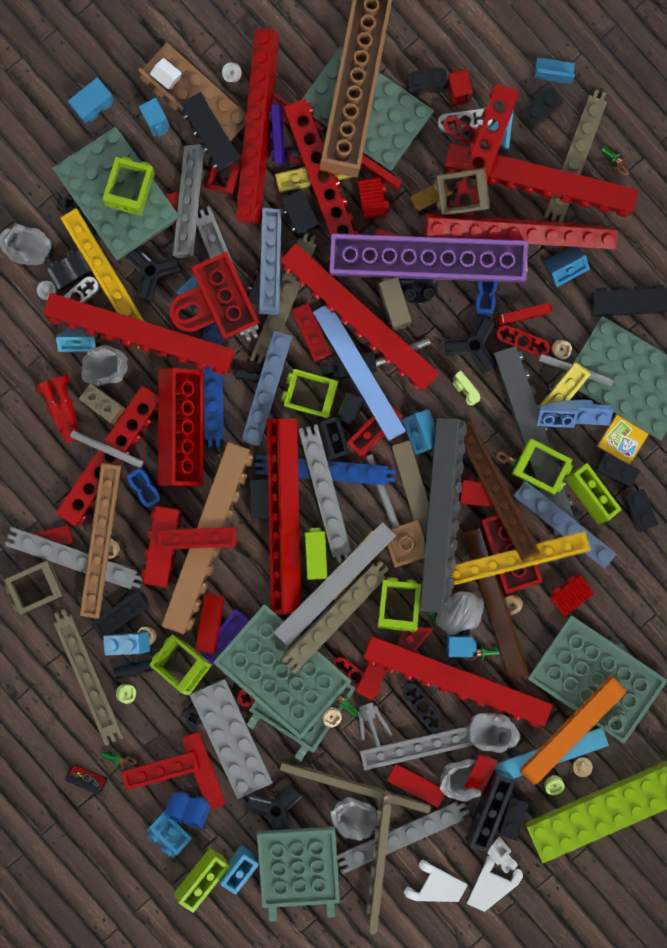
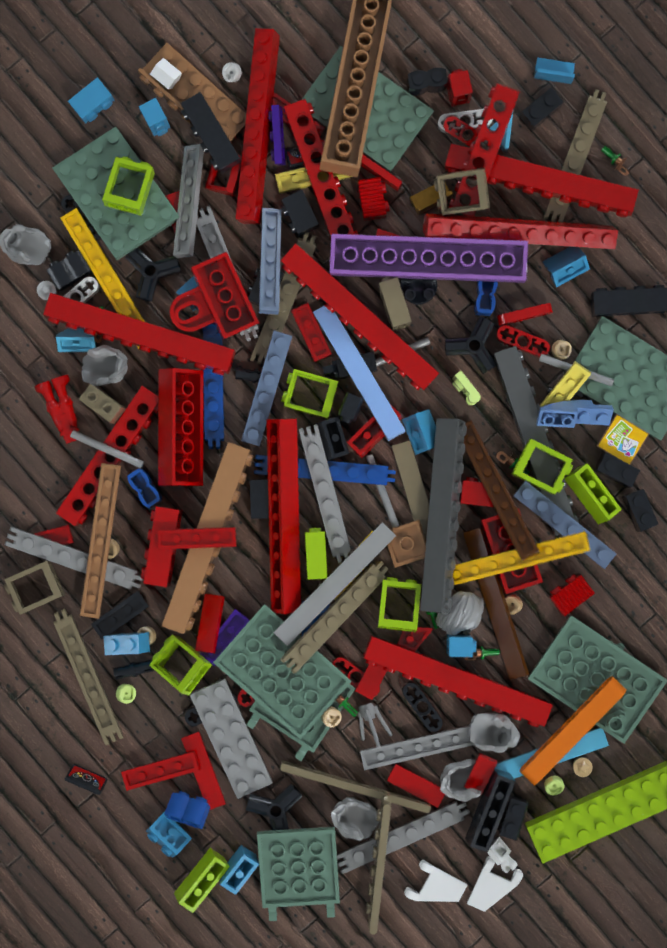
(119, 760): piece -> none

